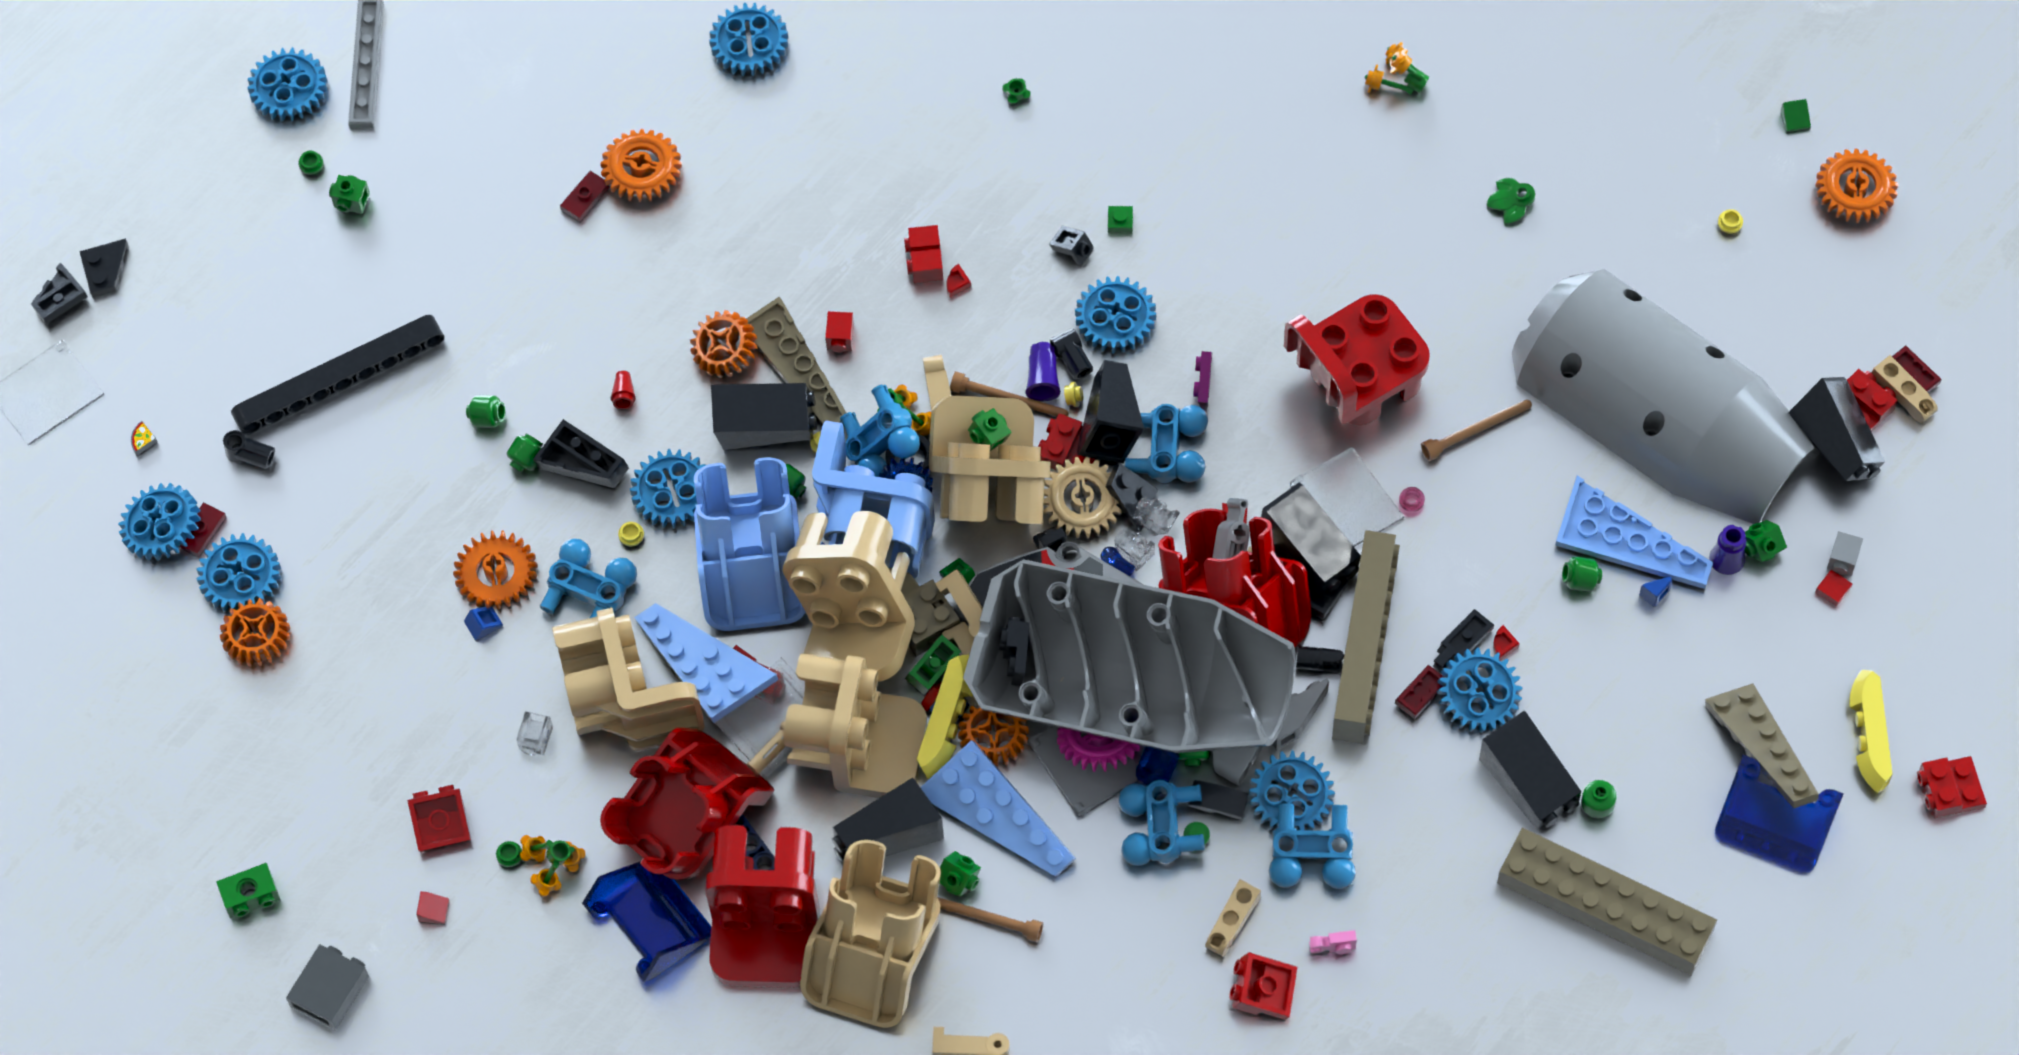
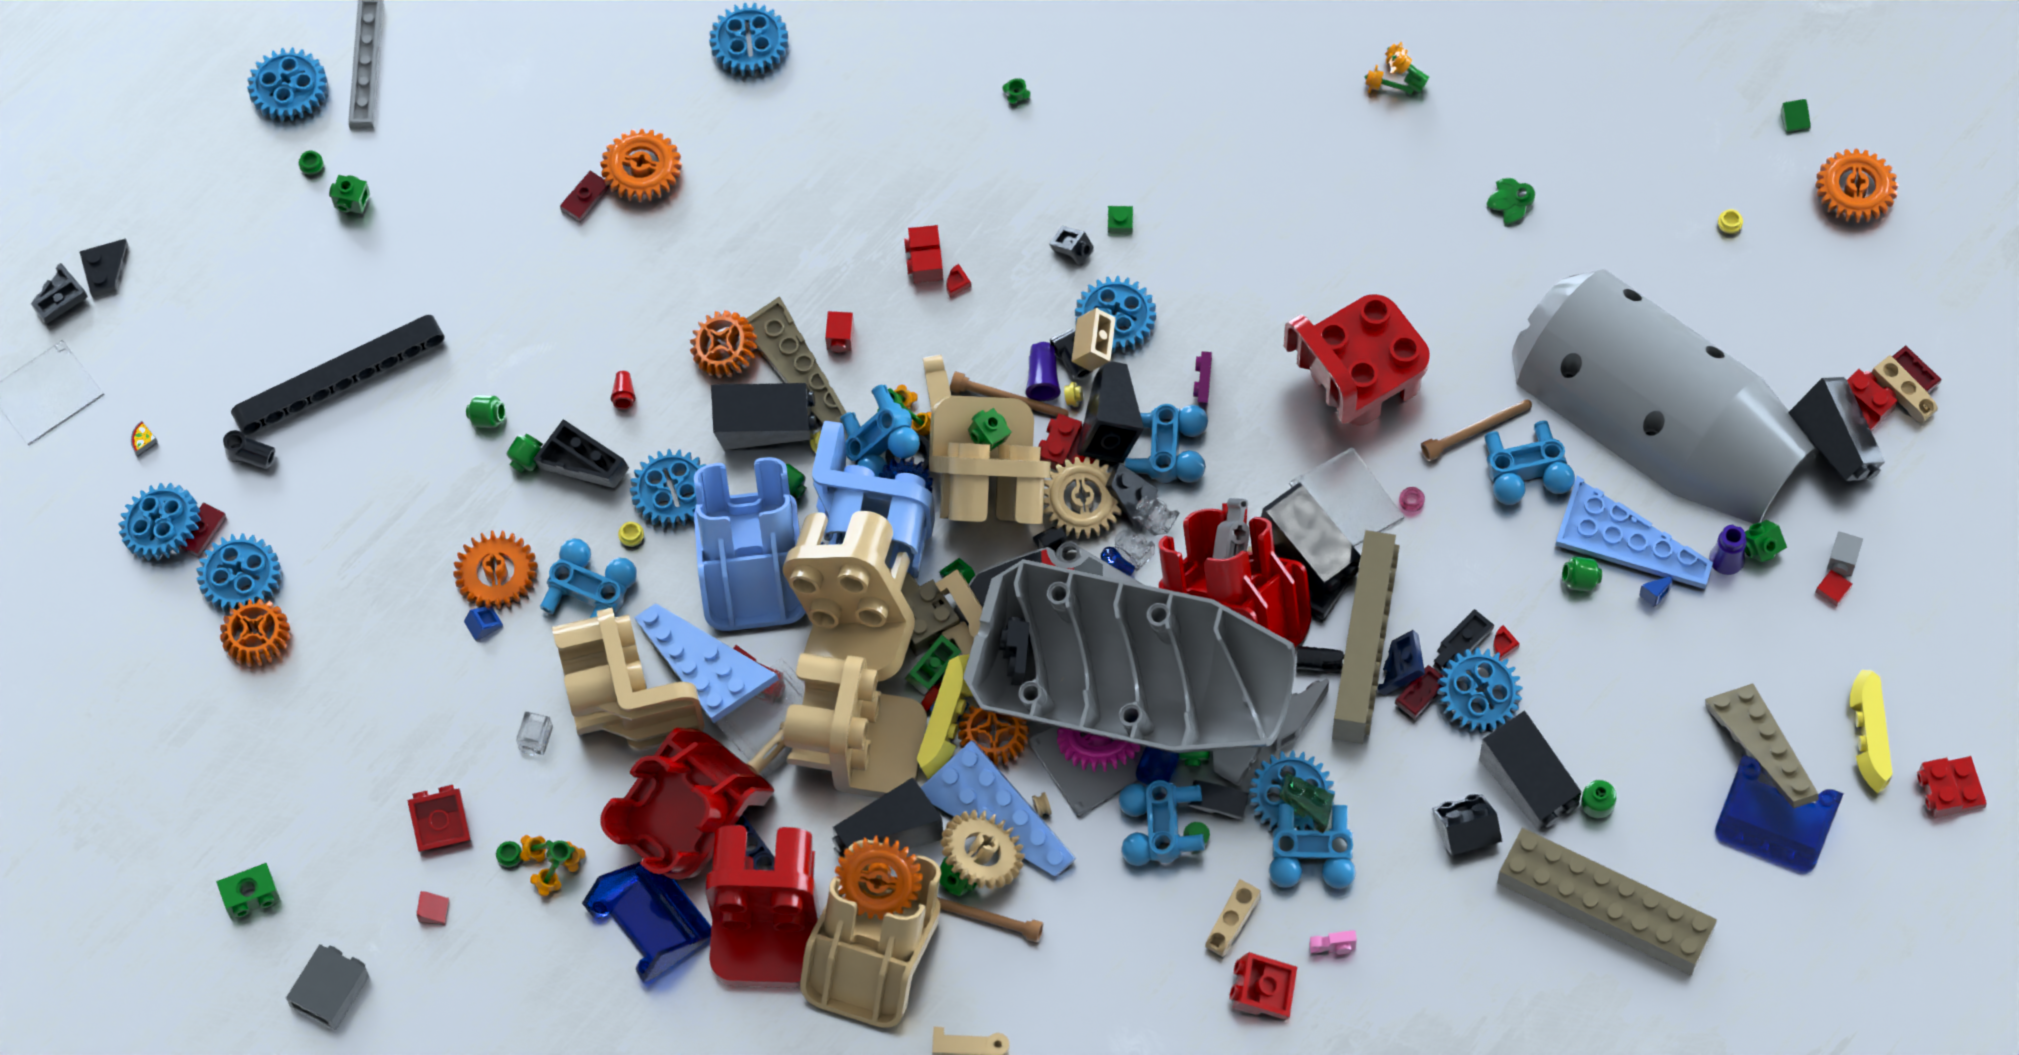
(880, 858): none -> orange gear
(988, 841): none -> tan gear
(1041, 804): none -> tan bush
(1093, 339): none -> tan brick
(1307, 800): none -> clear green wing
(1403, 662): none -> dark blue wing
(1467, 824): none -> black slope
(1528, 463): none -> dark azure piece

